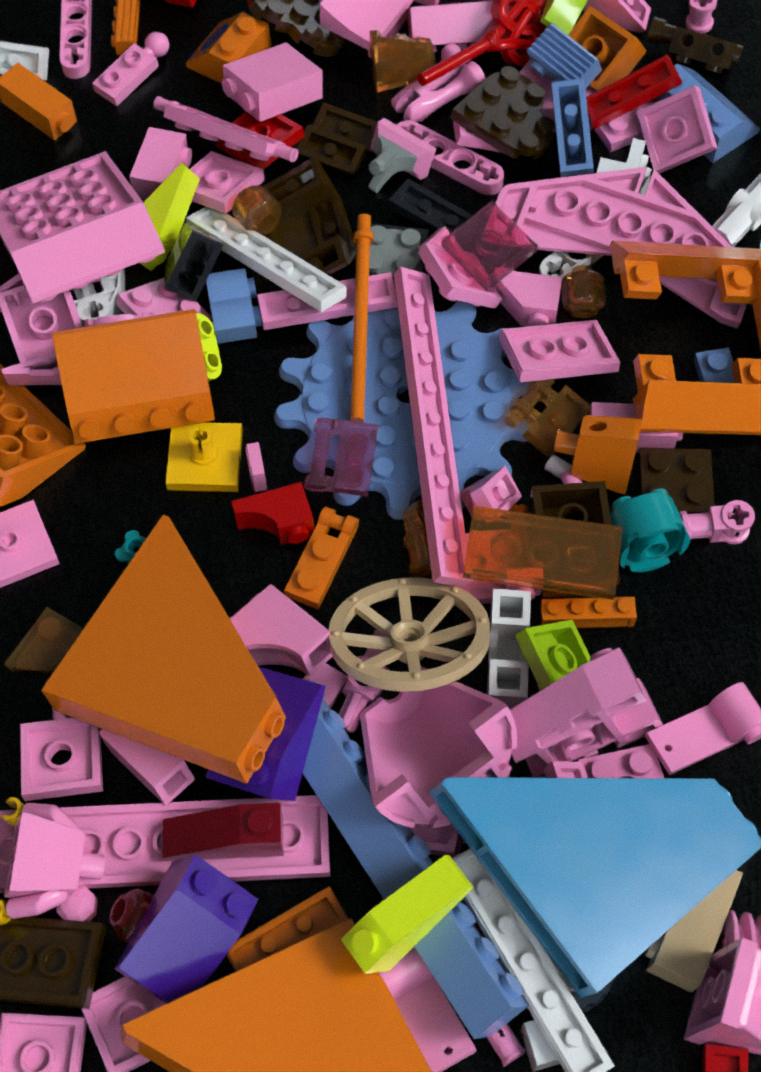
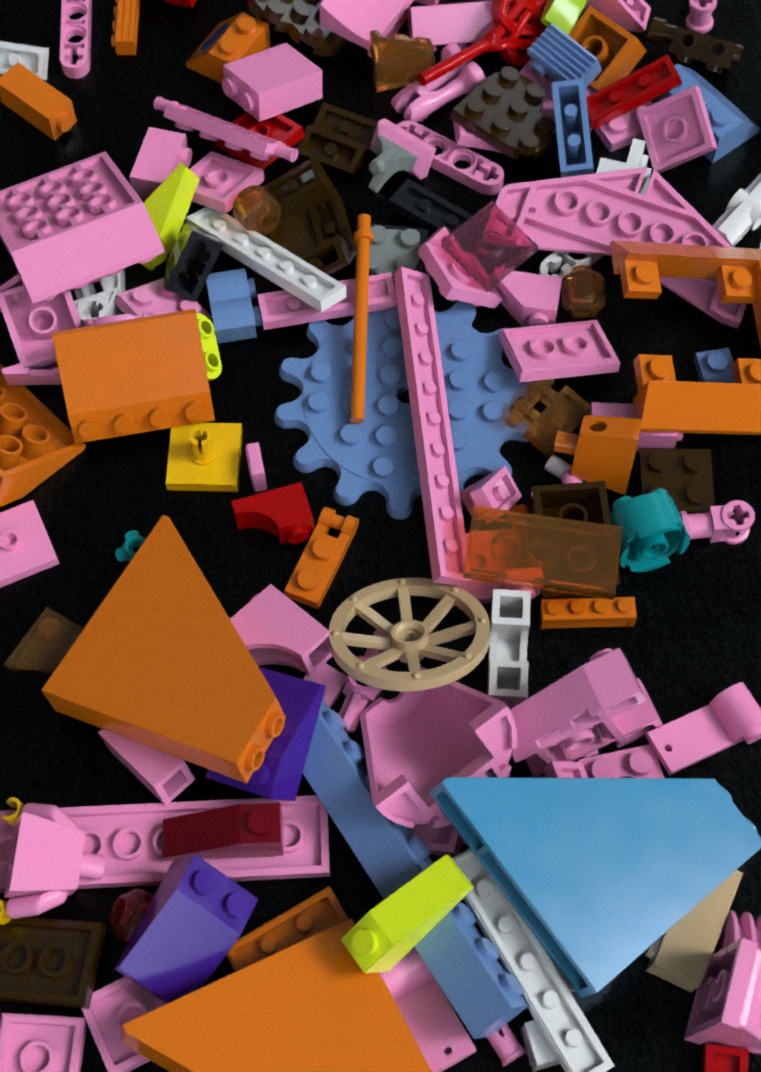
(42, 740): bright pink plate -> none
(79, 906): bright pink tile -> none
(131, 69): bright pink plate -> none
(353, 459): clear pink plate -> none
(416, 540): clear orange connector -> none
(552, 651): lime plate -> none

